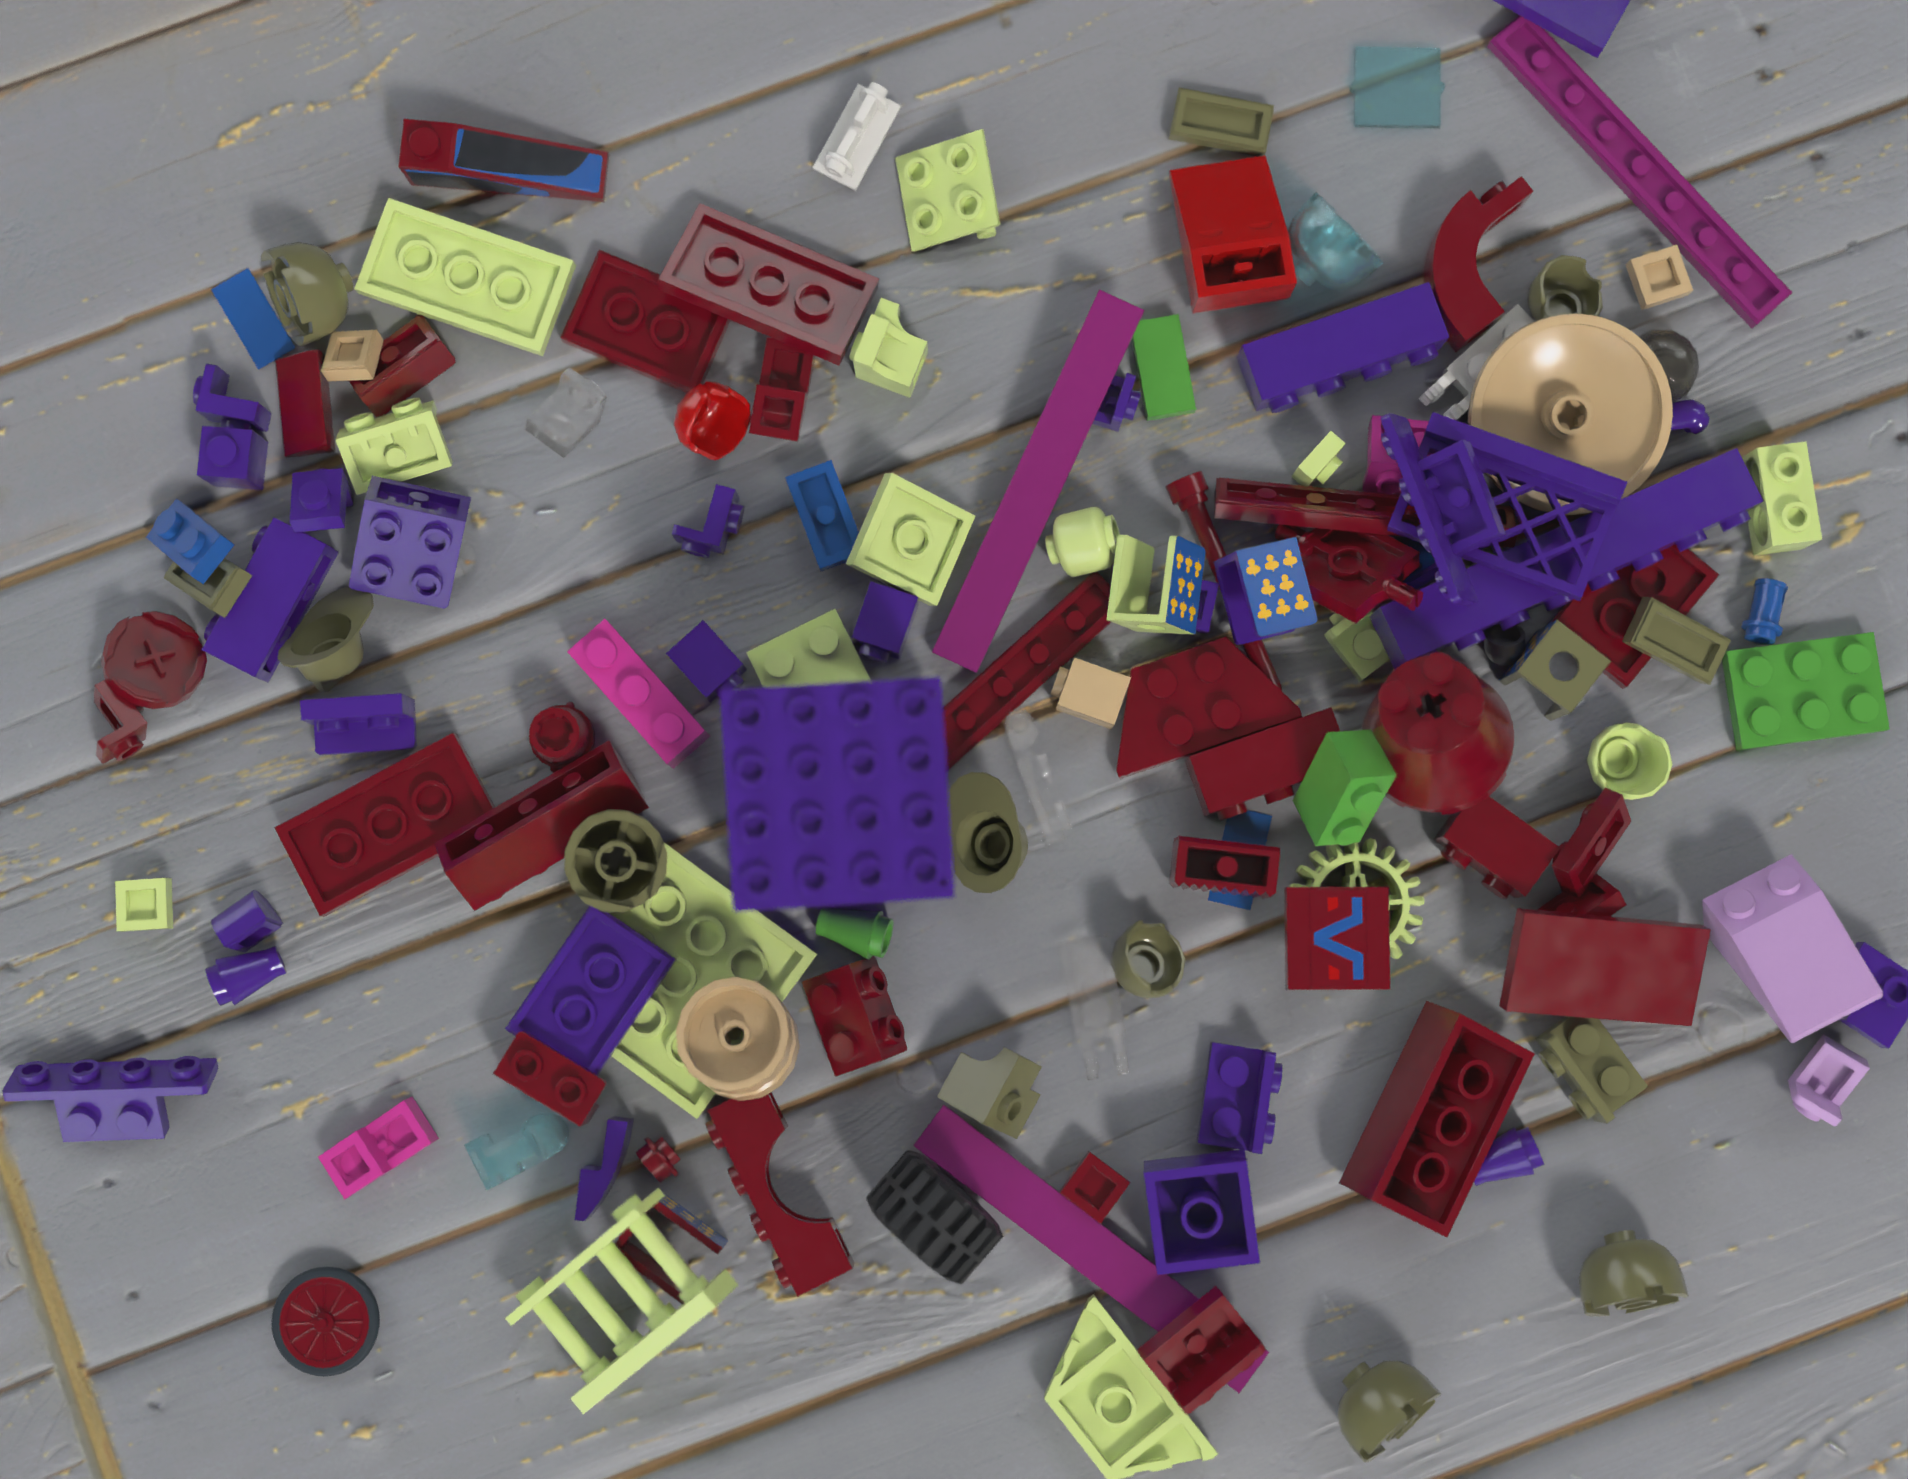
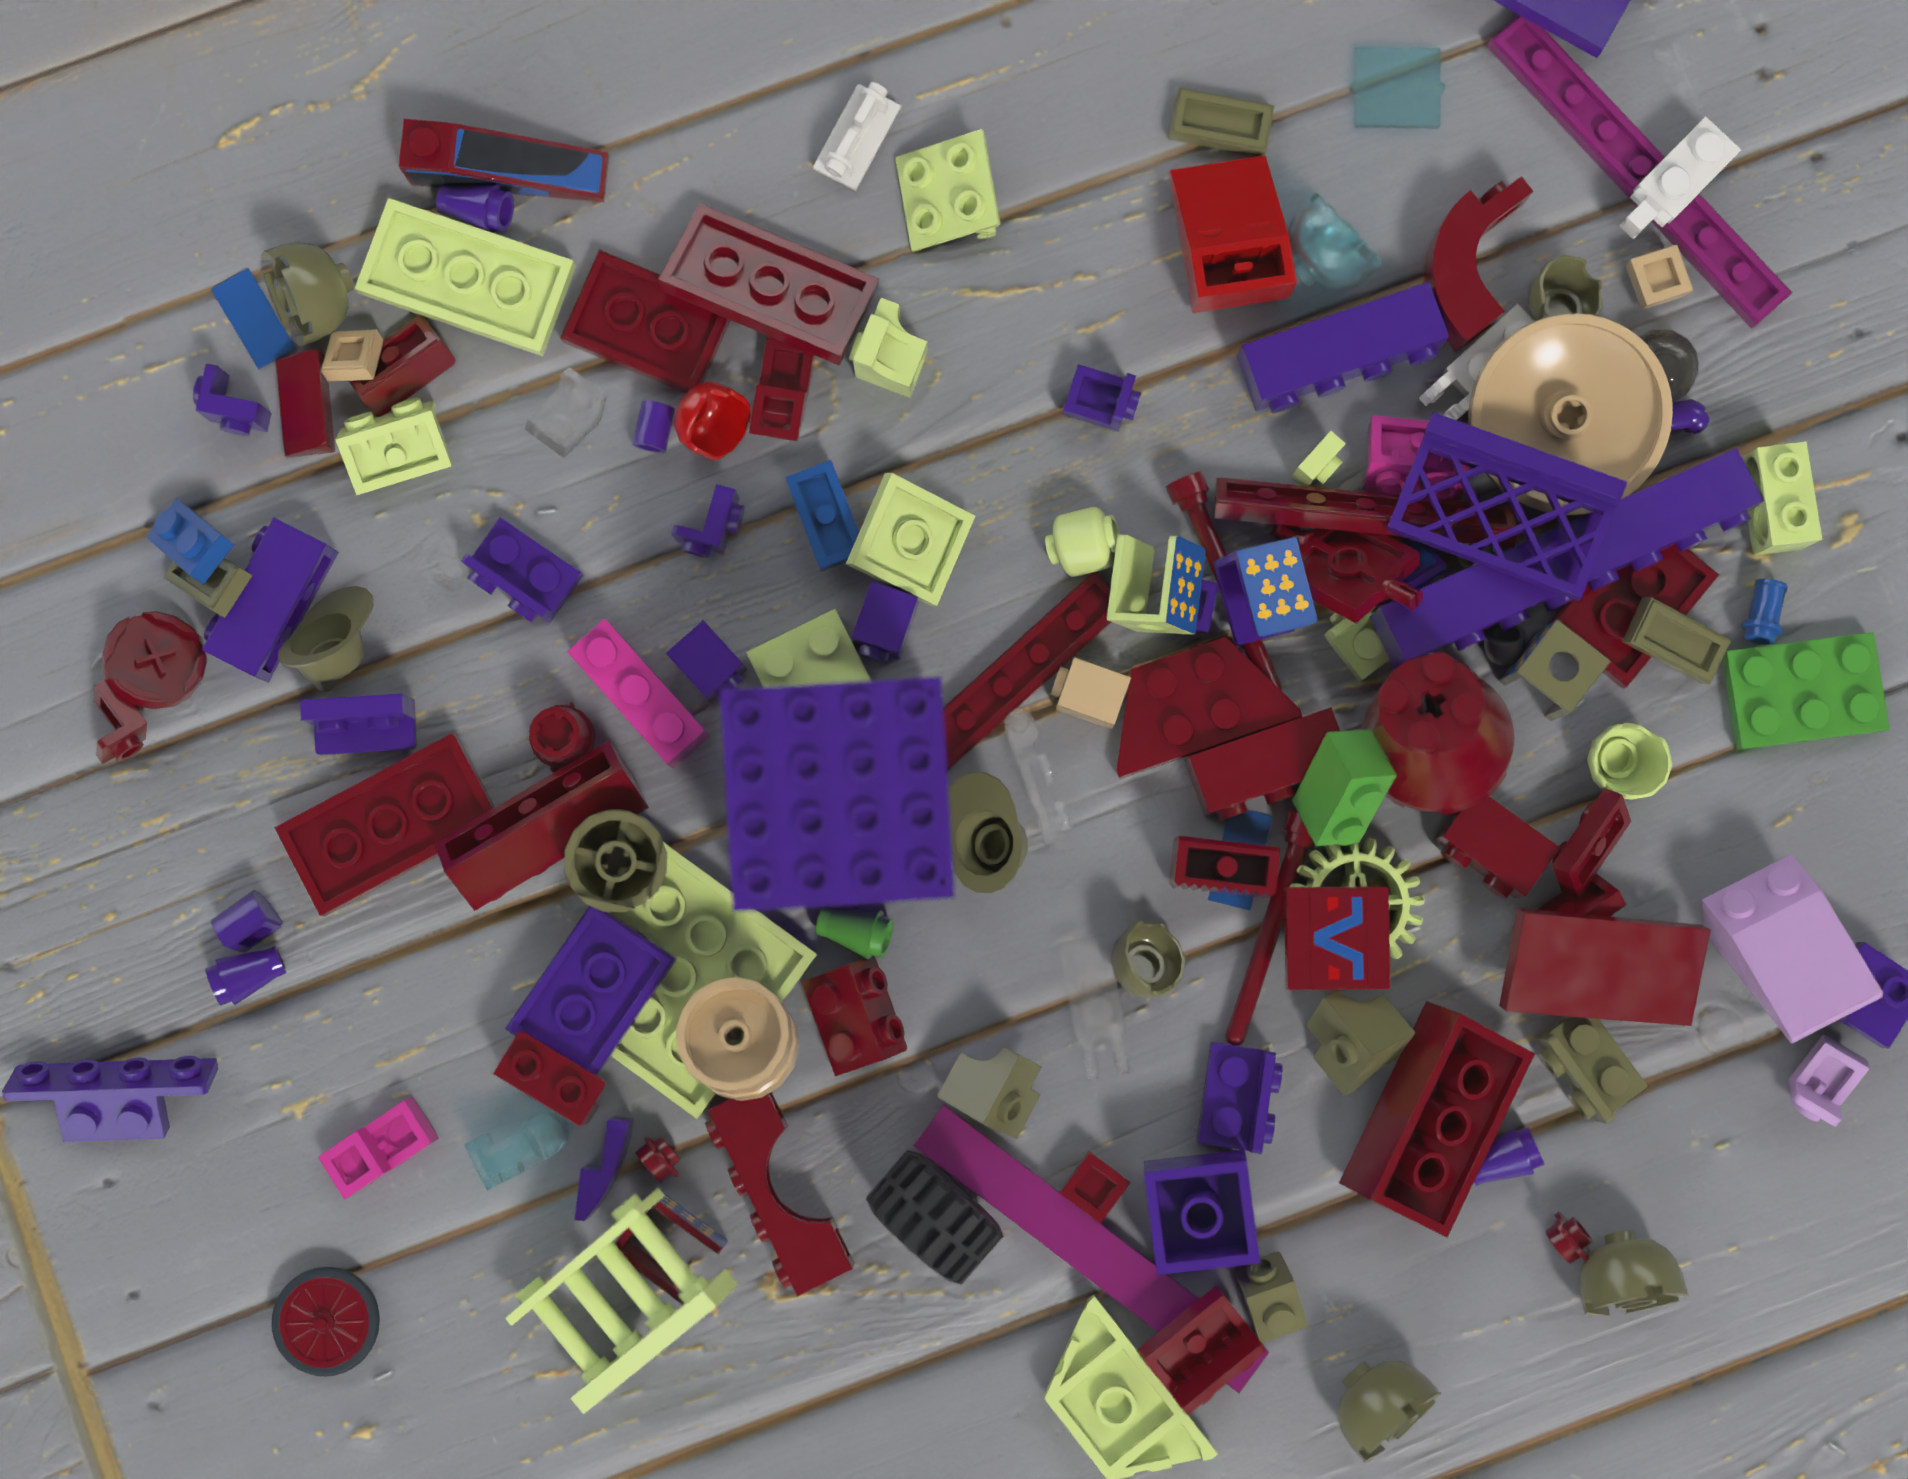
(144, 904): yellowish green plate -> none
(232, 458): dark purple brick -> none
(319, 500): dark purple bracket -> none
(409, 542): dark purple bracket -> none
(478, 205): none -> dark purple cone
(522, 570): none -> dark purple bracket
(653, 426): none -> dark purple hinge
(1038, 481): magenta tile -> none
(1163, 368): bright green tile -> none
(1245, 1005): none -> dark red piece
(1271, 1297): none -> olive bracket
(1357, 1038): none -> olive brick
(1449, 502): dark purple bracket -> none
(1569, 1238): none -> dark red plate
(1680, 177): none -> white hinge

